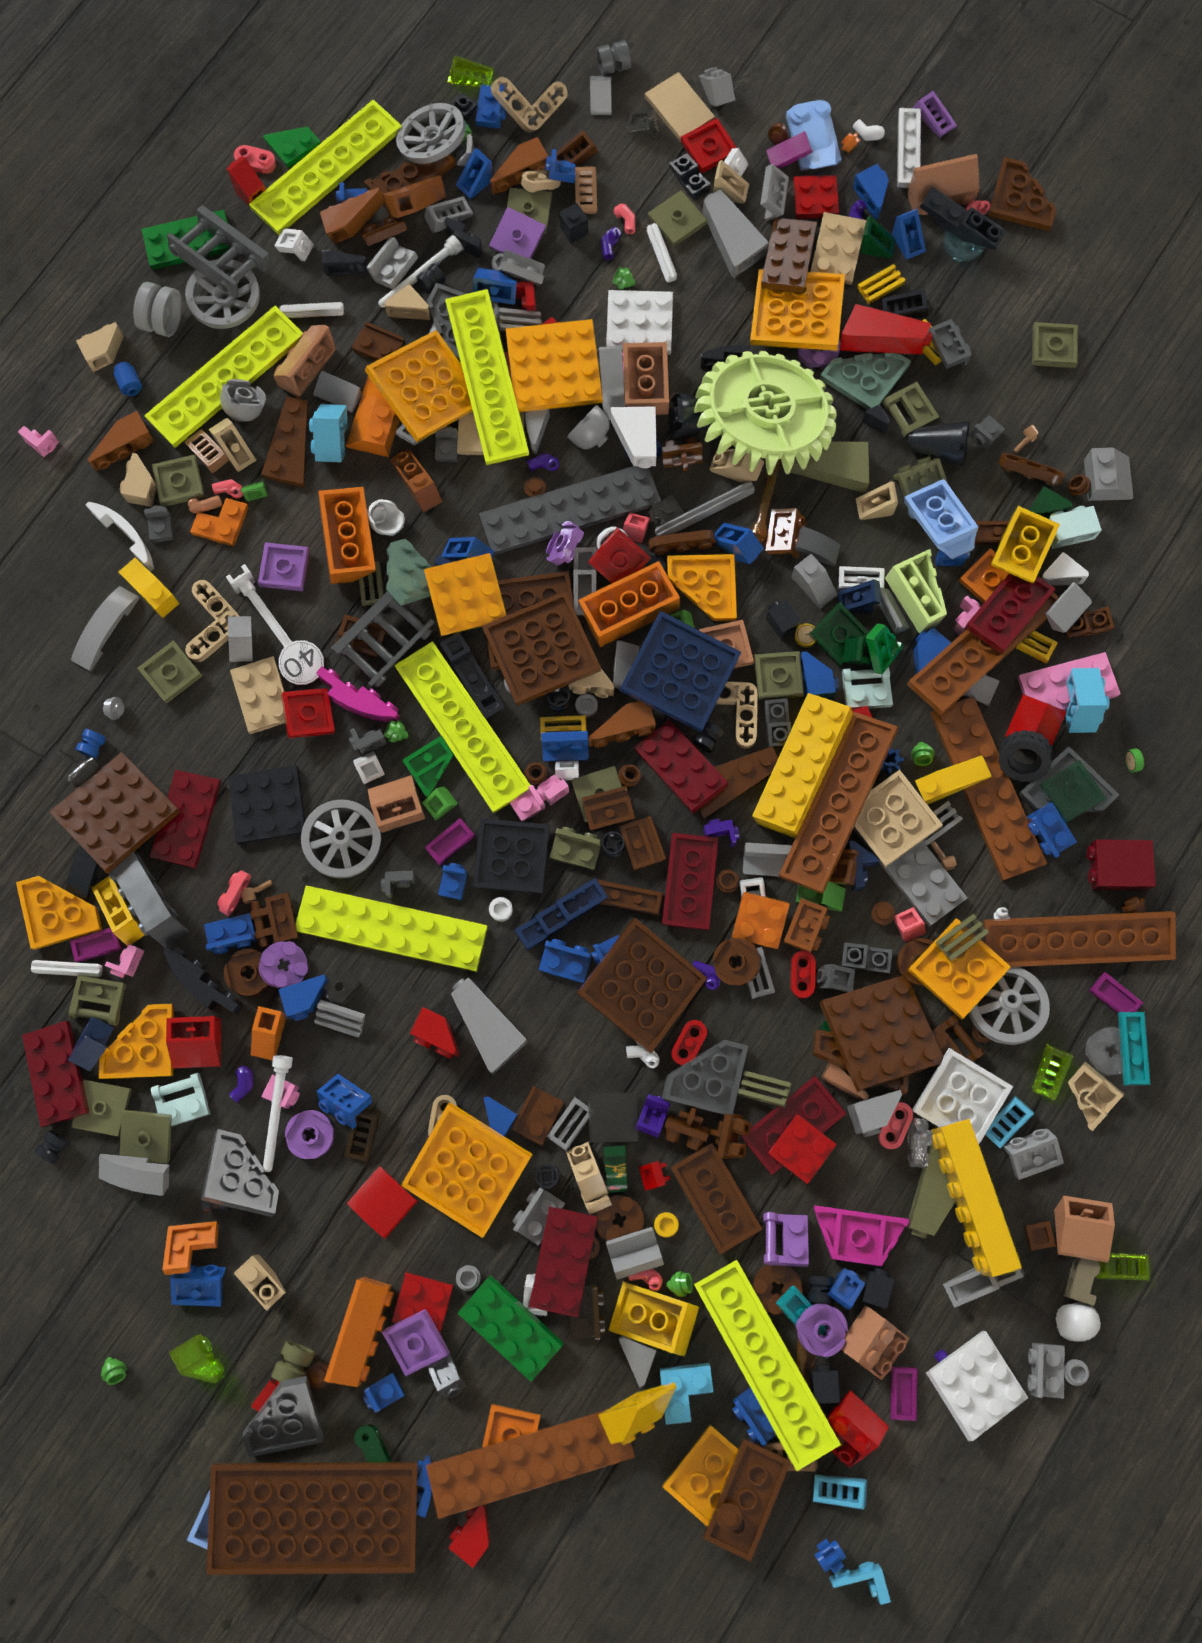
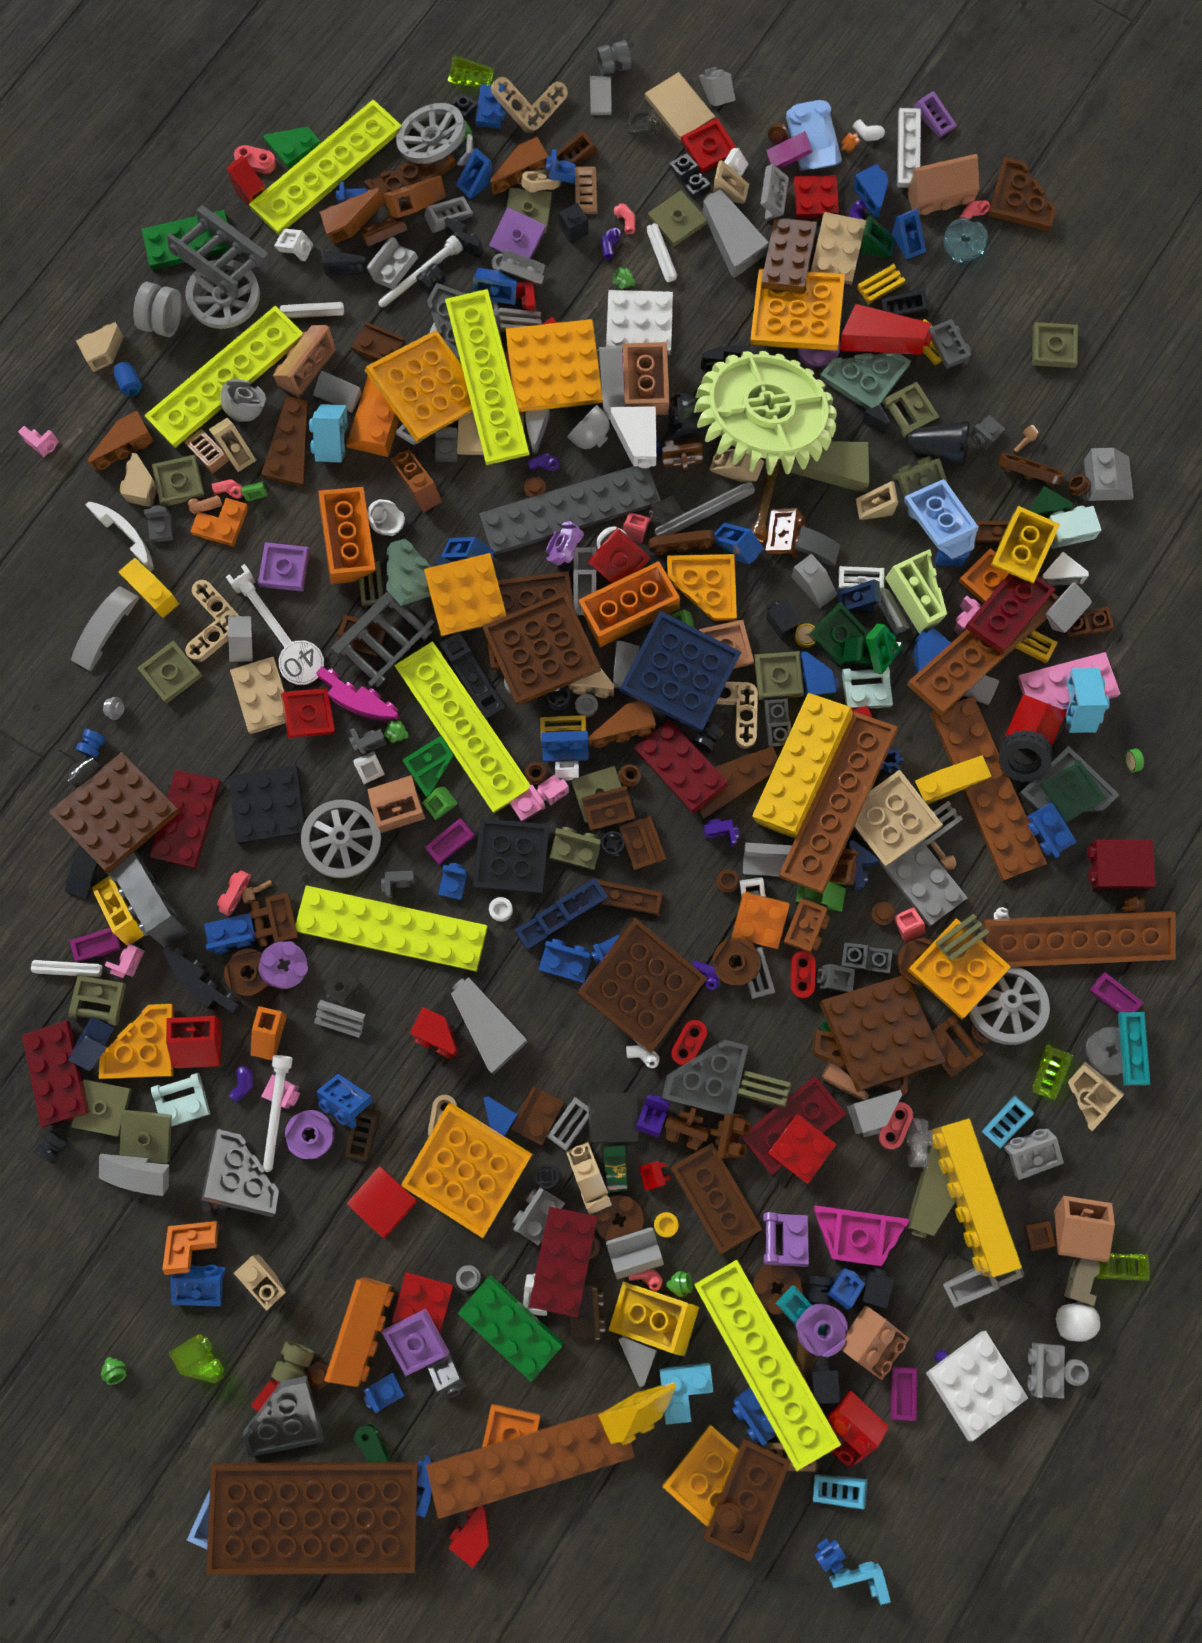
(54, 913): light orange plate -> none
(303, 997): blue slope -> none
(407, 304): tan slope -> none
(690, 881): dark red plate -> none
(922, 754): bright green plate -> none
(962, 1092): white plate -> none
(964, 224): black slope -> none

